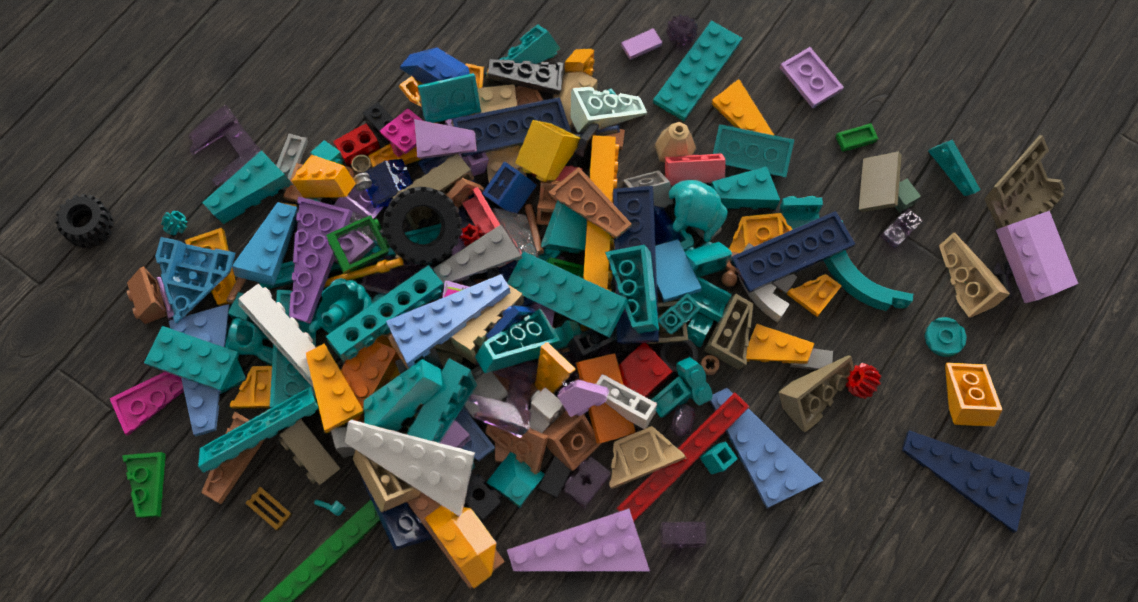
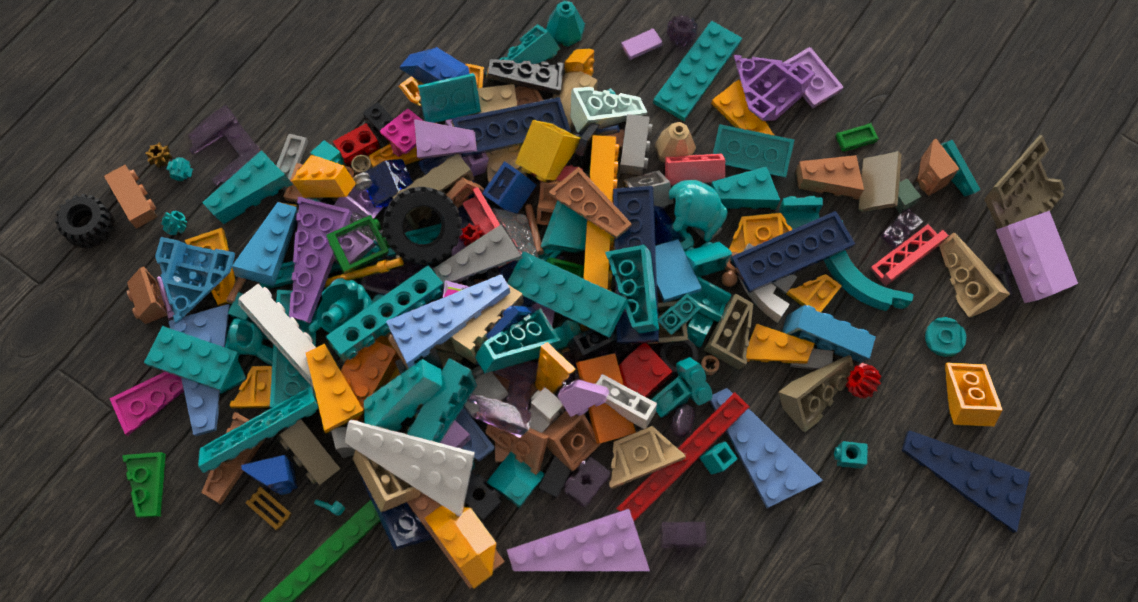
(131, 196): none -> nougat brick
(158, 155): none -> pearl gold gear
(179, 169): none -> teal gear
(273, 473): none -> blue slope
(565, 24): none -> teal cone
(635, 145): none -> light grey brick
(772, 85): none -> medium lavender wedge
(829, 333): none -> dark azure wedge
(831, 175): none -> nougat wedge
(859, 451): none -> teal brick
(913, 257): none -> coral fence
(935, 168): none -> nougat slope

